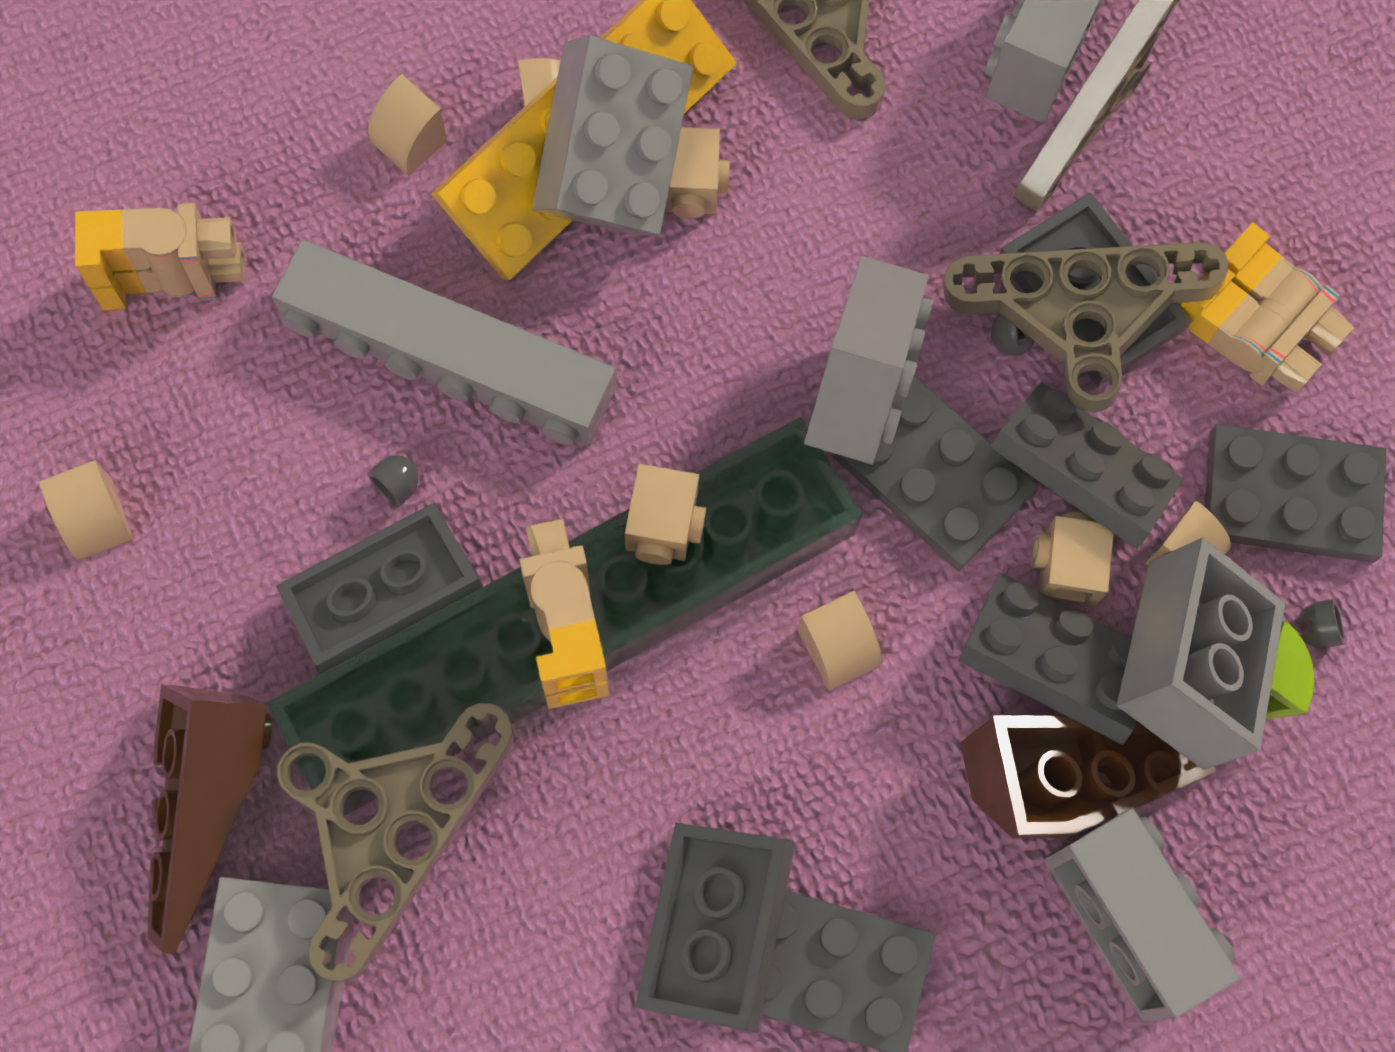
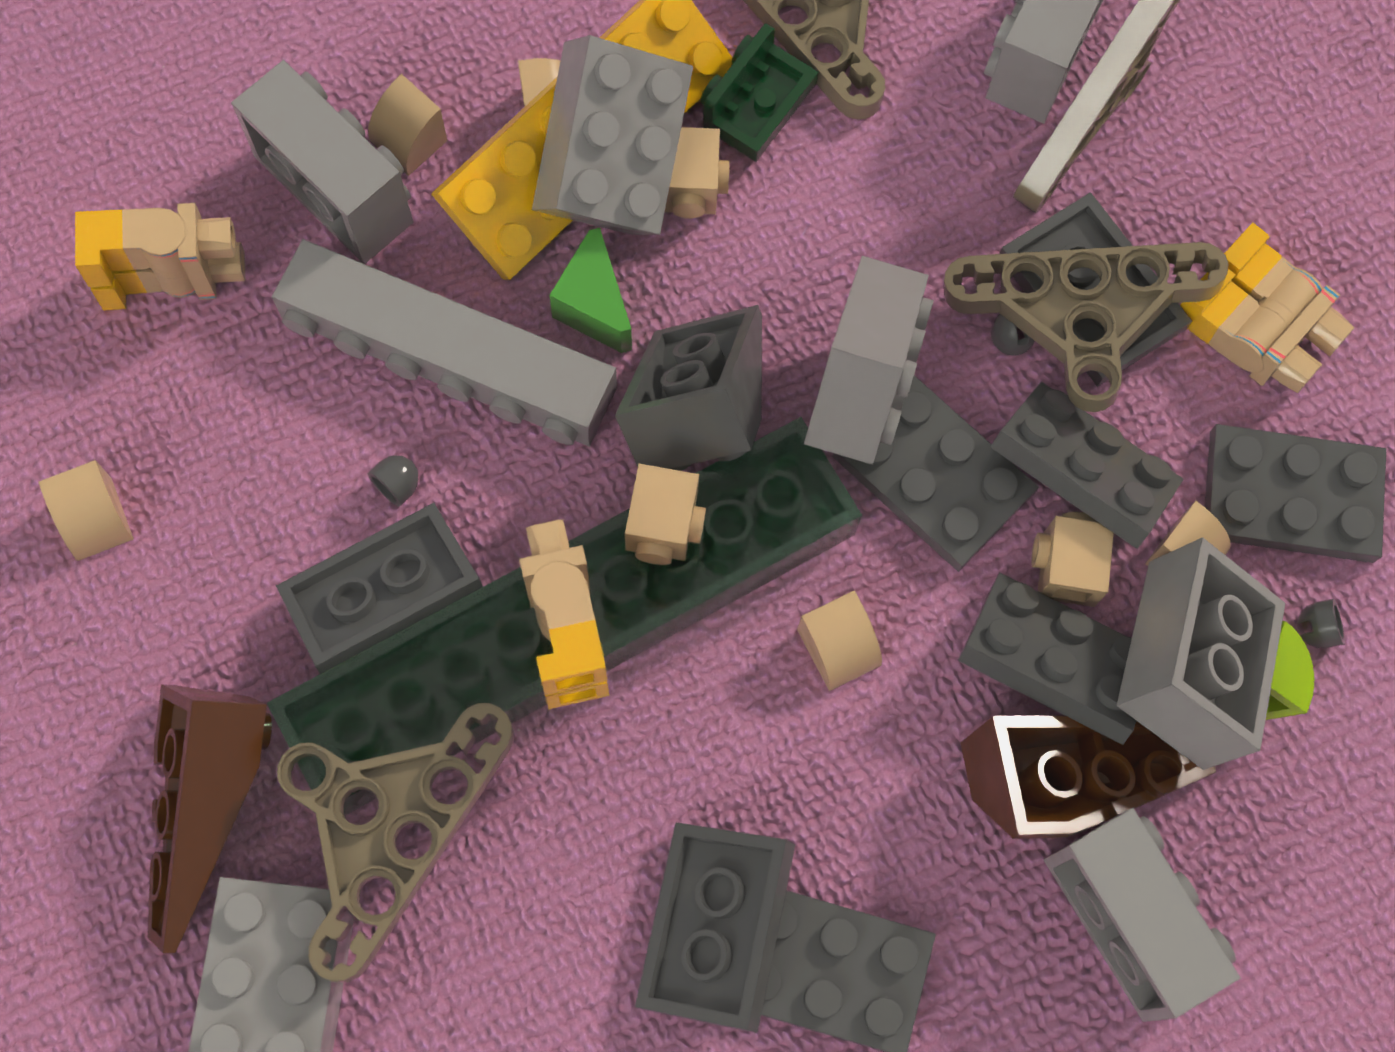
(325, 160): none -> light grey brick
(590, 297): none -> bright green slope
(696, 392): none -> dark grey slope
(756, 94): none -> dark green bracket

